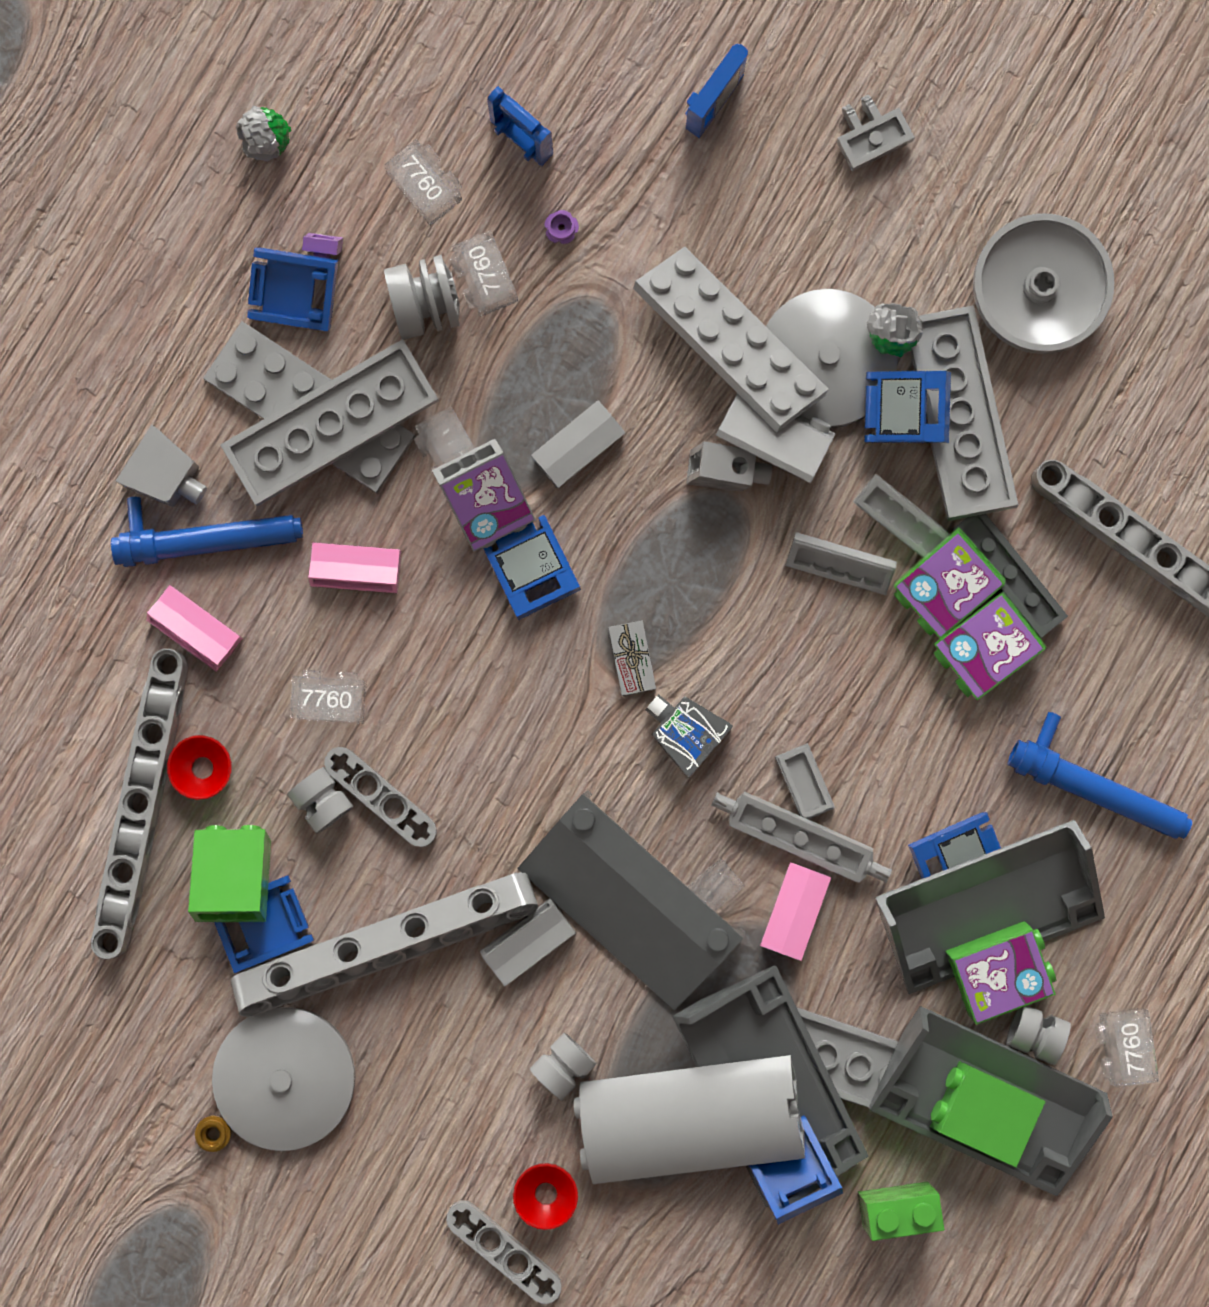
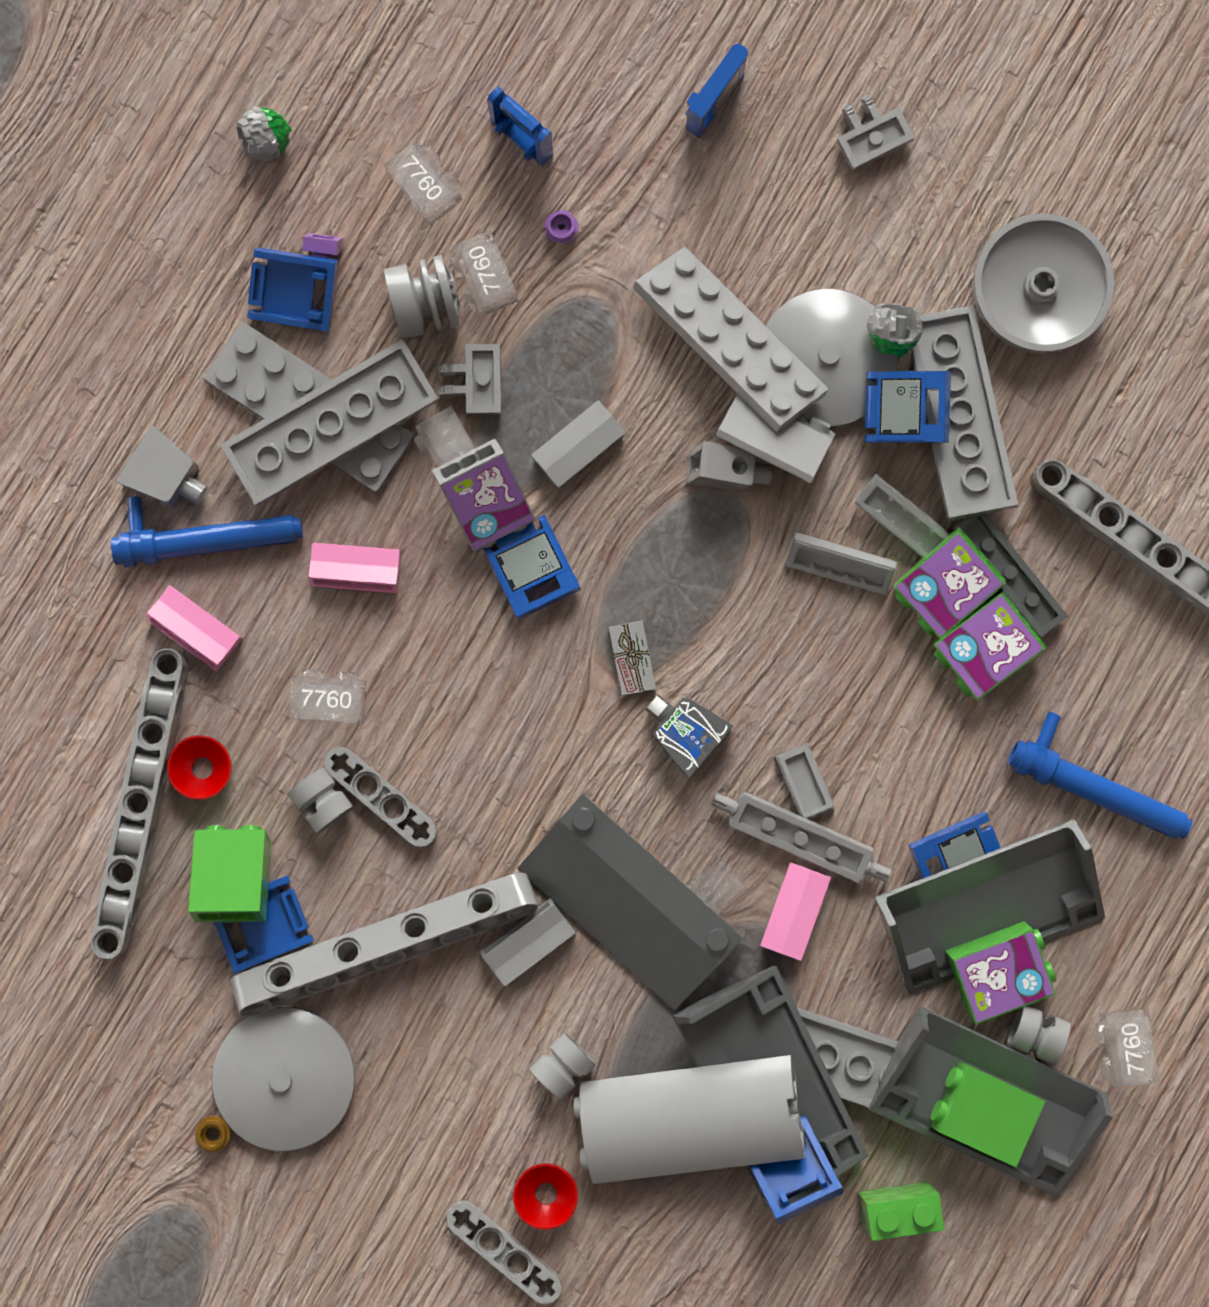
(482, 379): none -> light grey hinge

